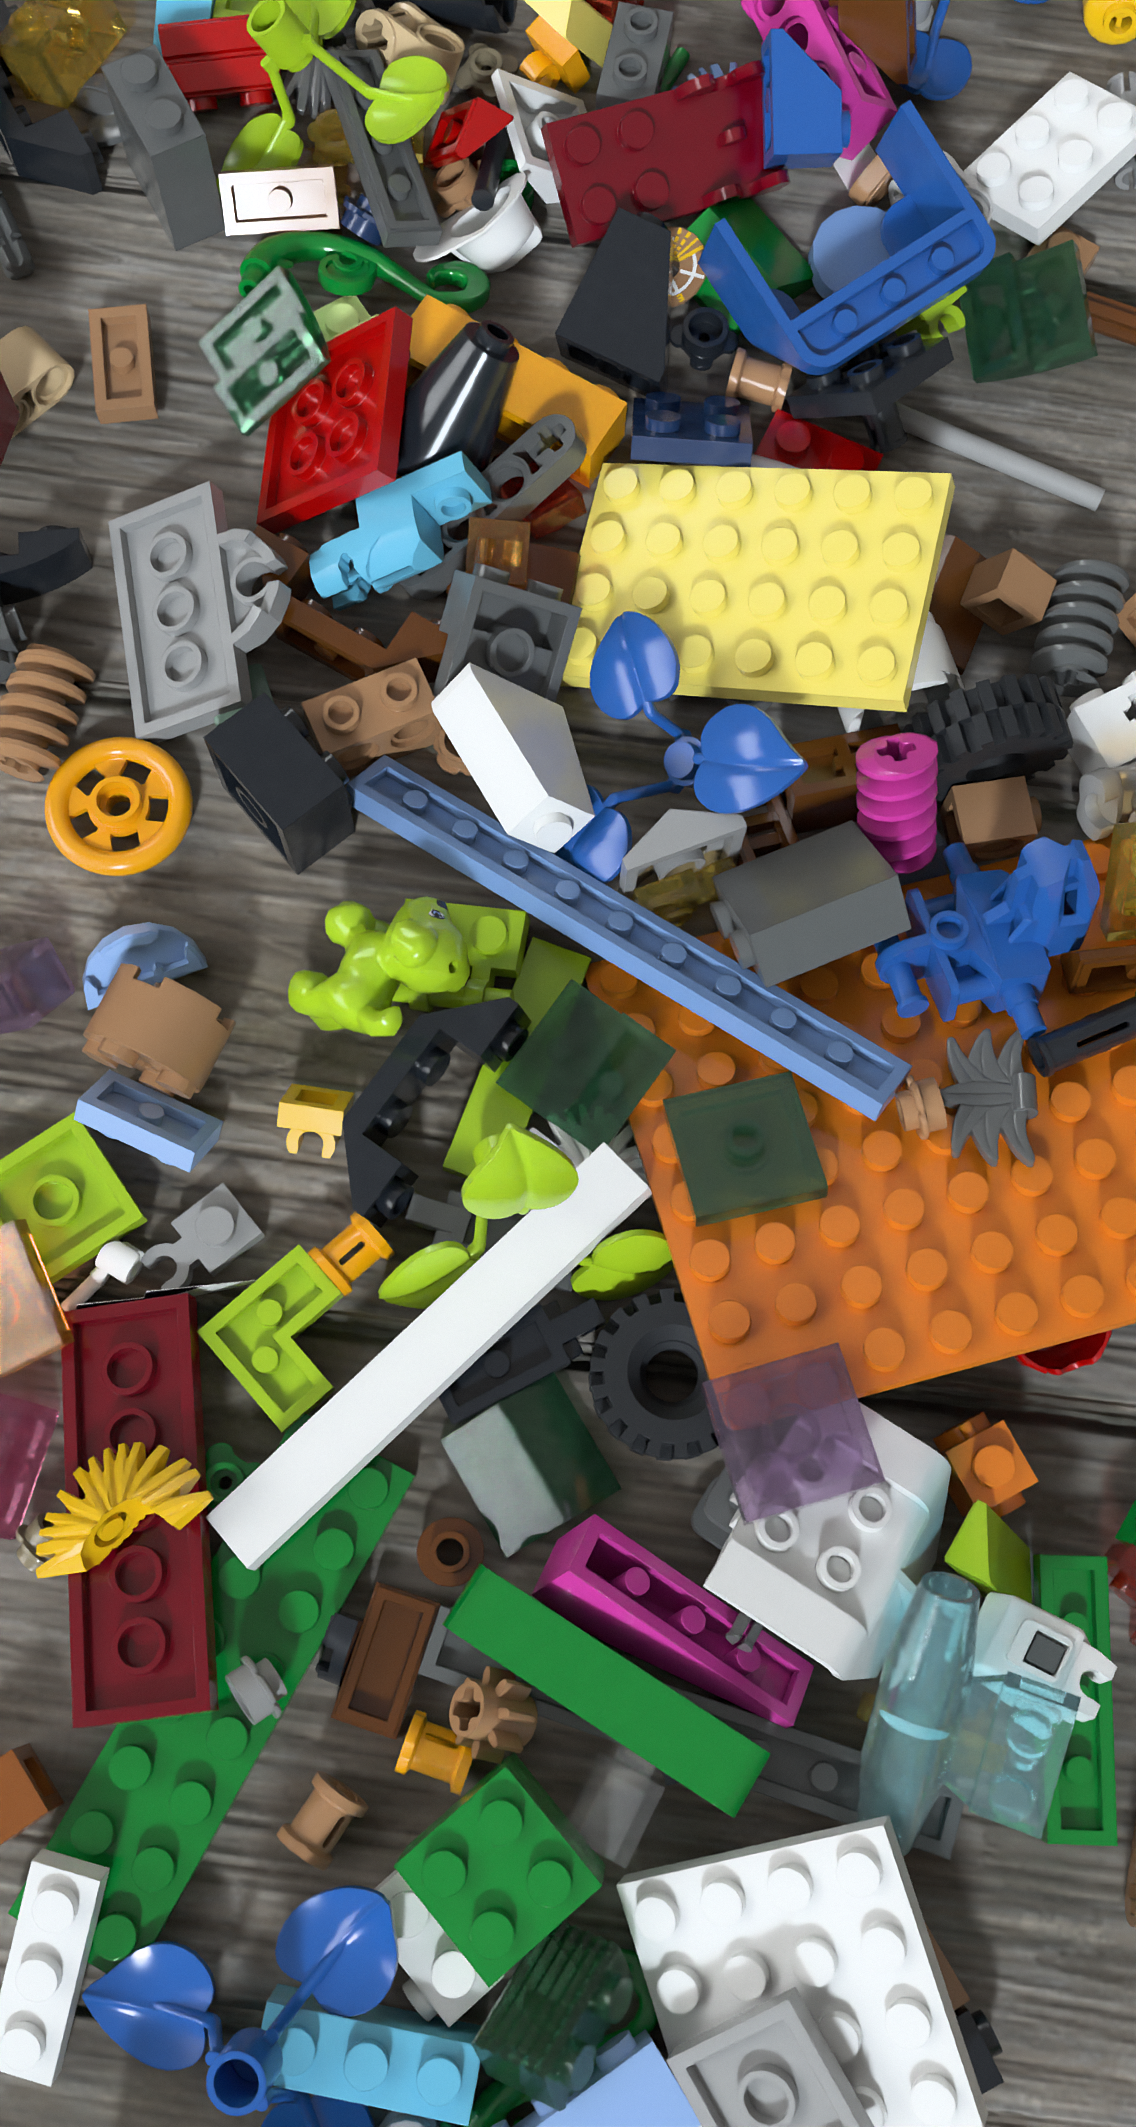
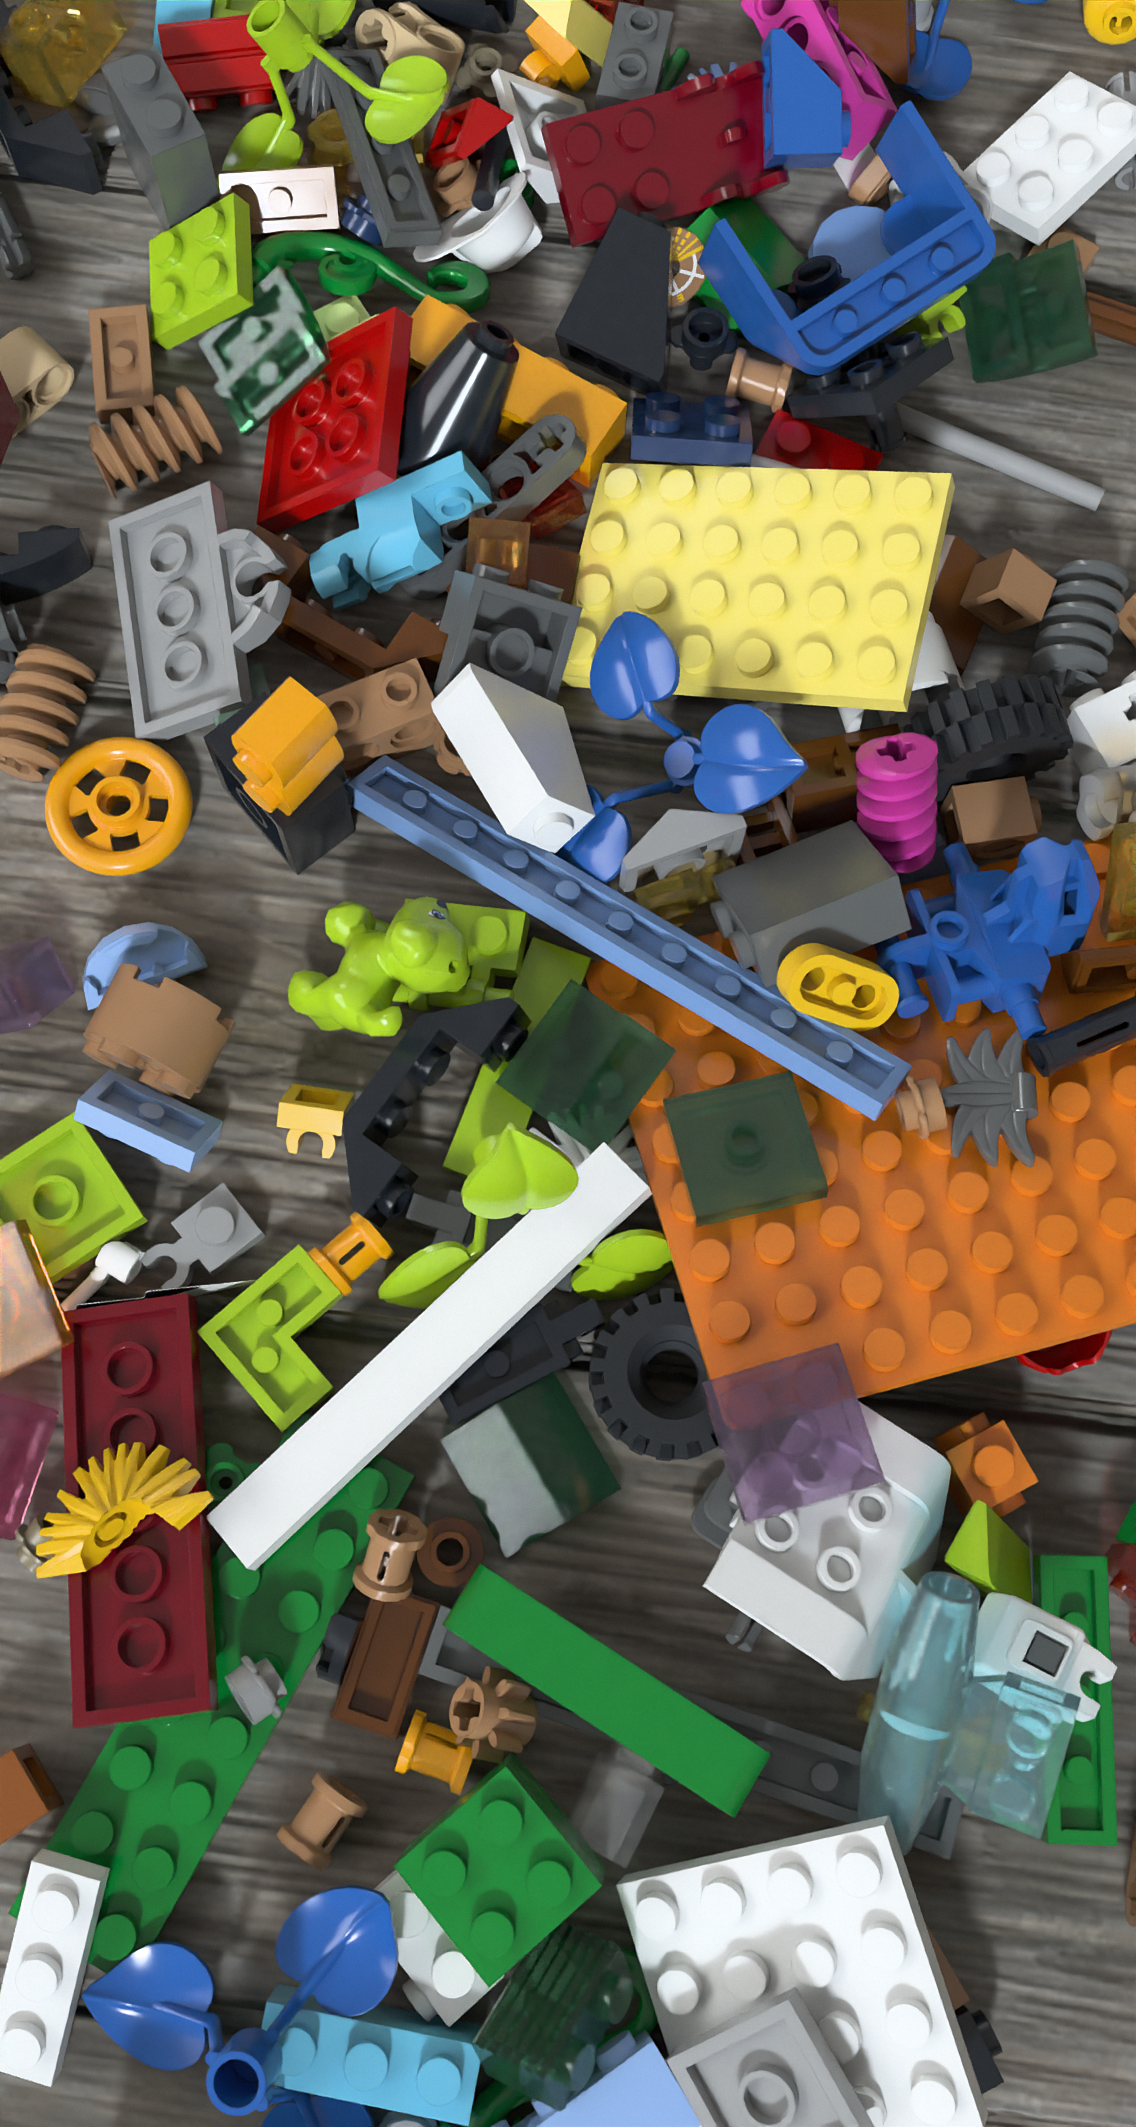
(152, 439): none -> medium nougat piece
(201, 272): none -> lime plate
(287, 748): none -> light orange brick
(390, 1555): none -> medium nougat bush
(664, 1618): dark pink slope -> none
(816, 280): none -> black plate
(832, 985): none -> yellow plate

